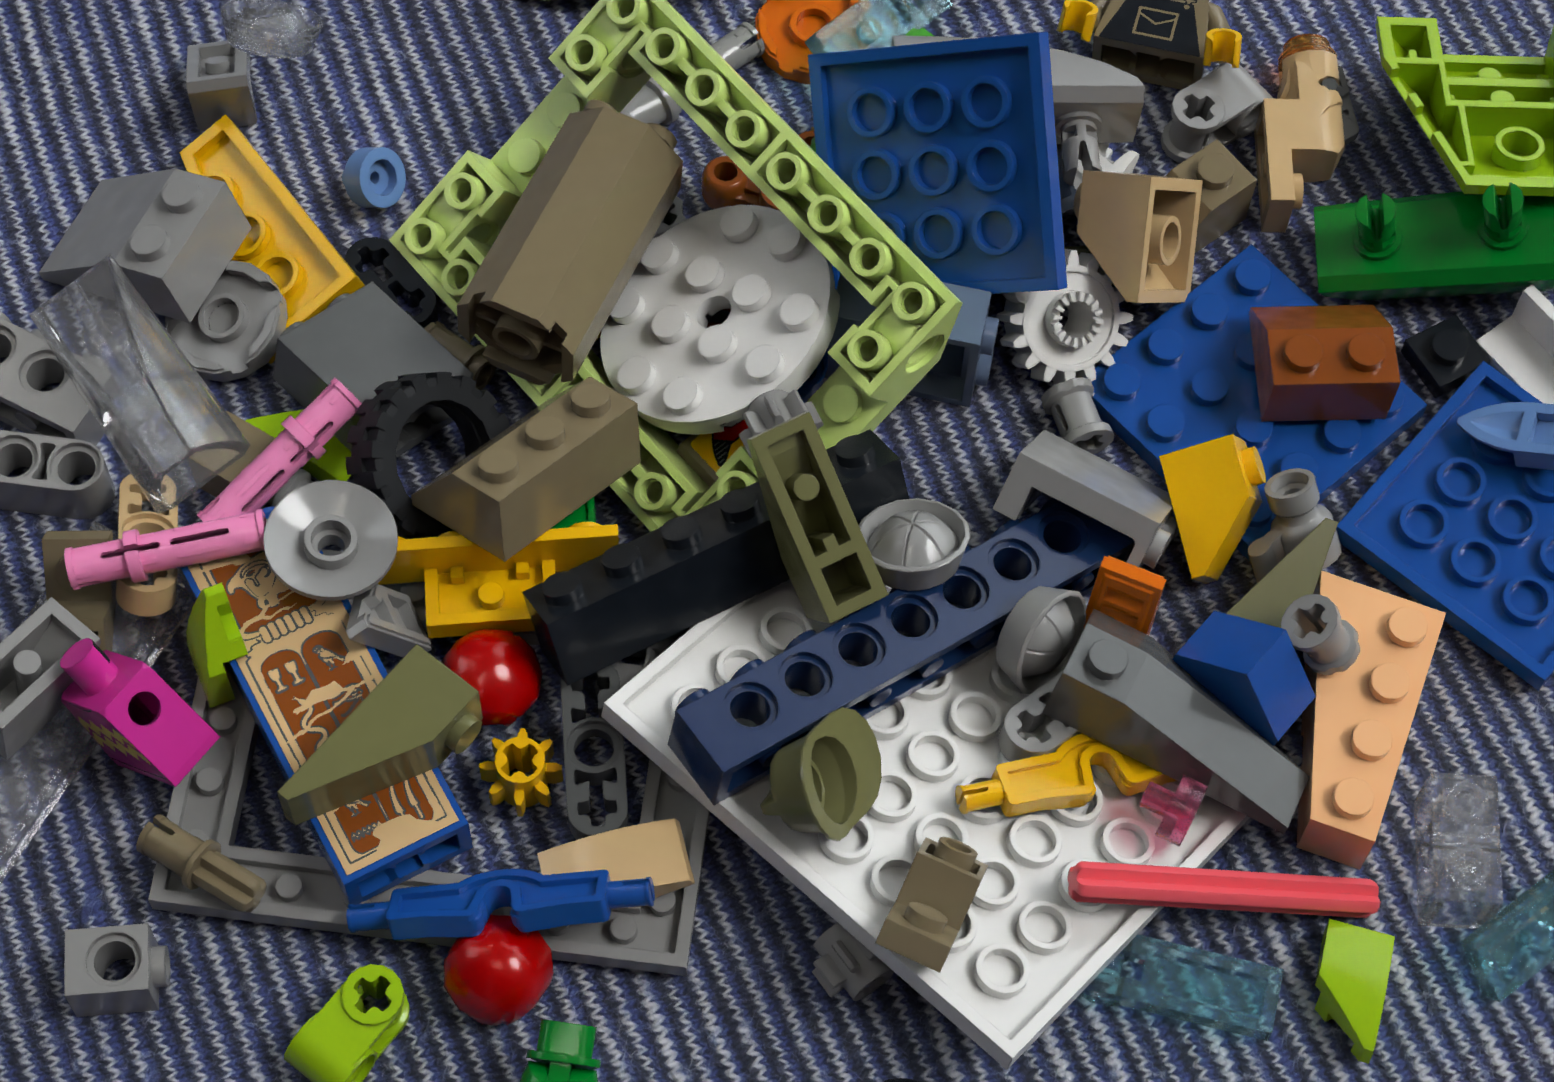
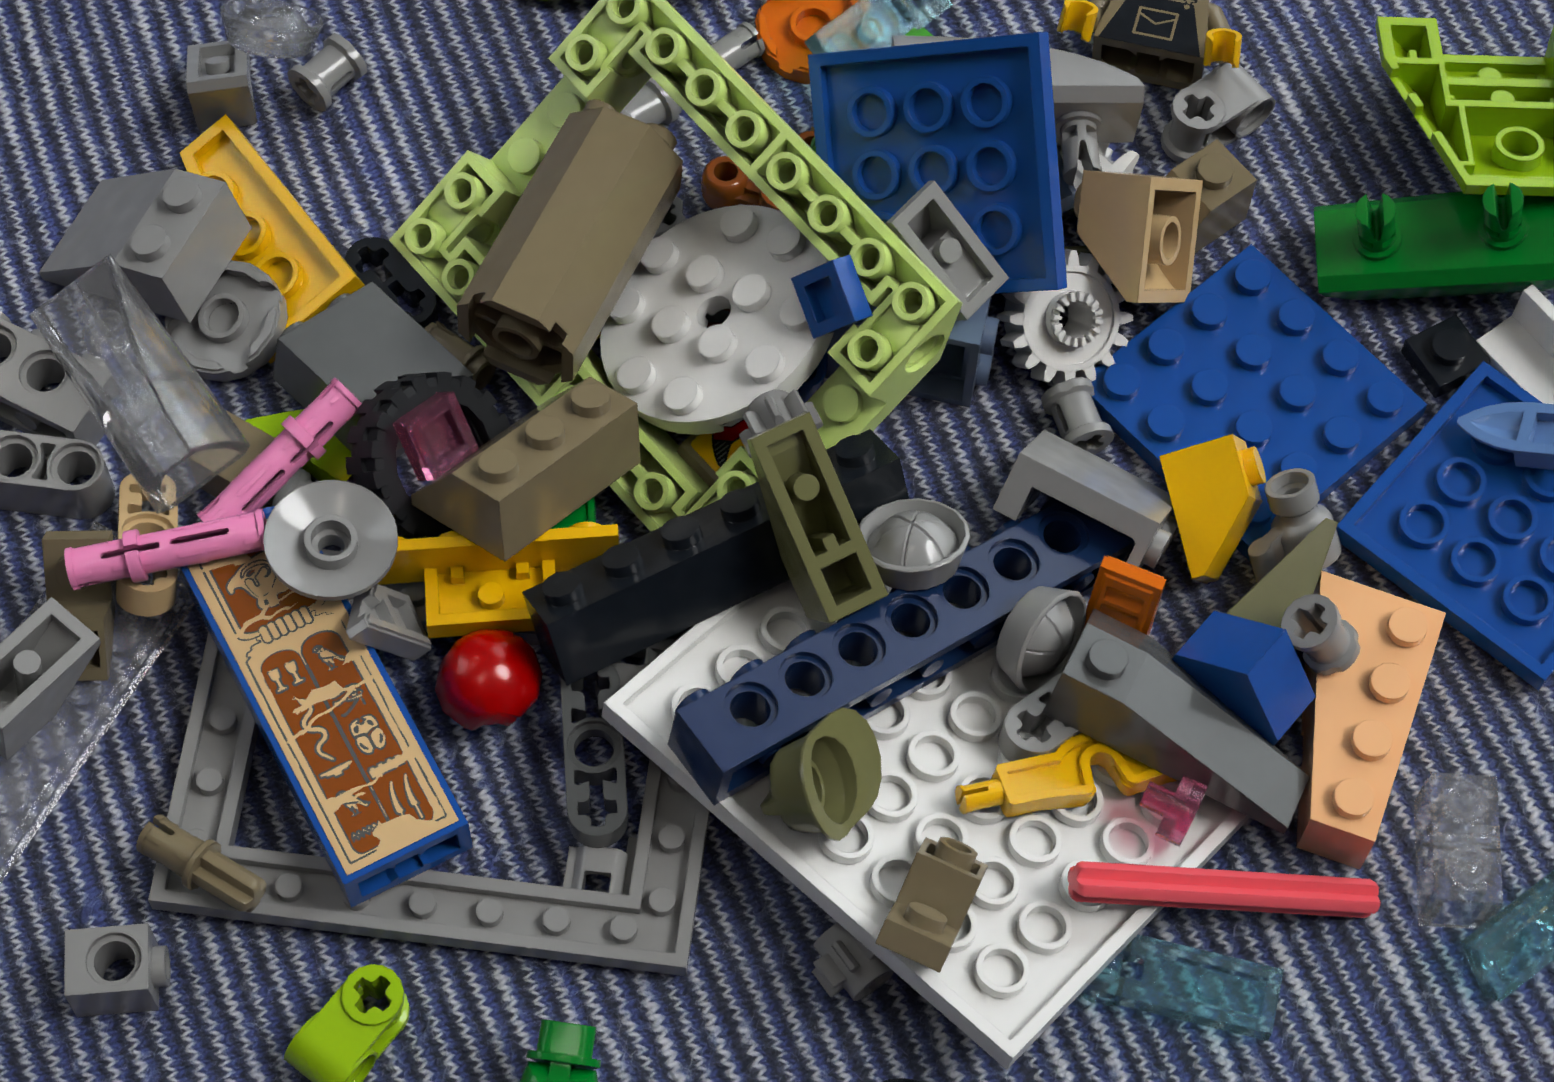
(134, 713): dark pink torso -> none
(214, 640): lime slope -> none
(327, 72): none -> light grey bush
(374, 177): medium blue tile -> none
(391, 736): olive slope -> none
(435, 436): none -> clear pink plate
(498, 972): red hair -> none
(518, 788): yellow gear -> none
(534, 900): blue piece -> none
(627, 854): tan slope -> none
(831, 296): none -> blue tile
(948, 247): none -> light grey slope
(1303, 129): tan plate -> none
(1323, 362): dark orange slope -> none
(1354, 982): lime slope -> none

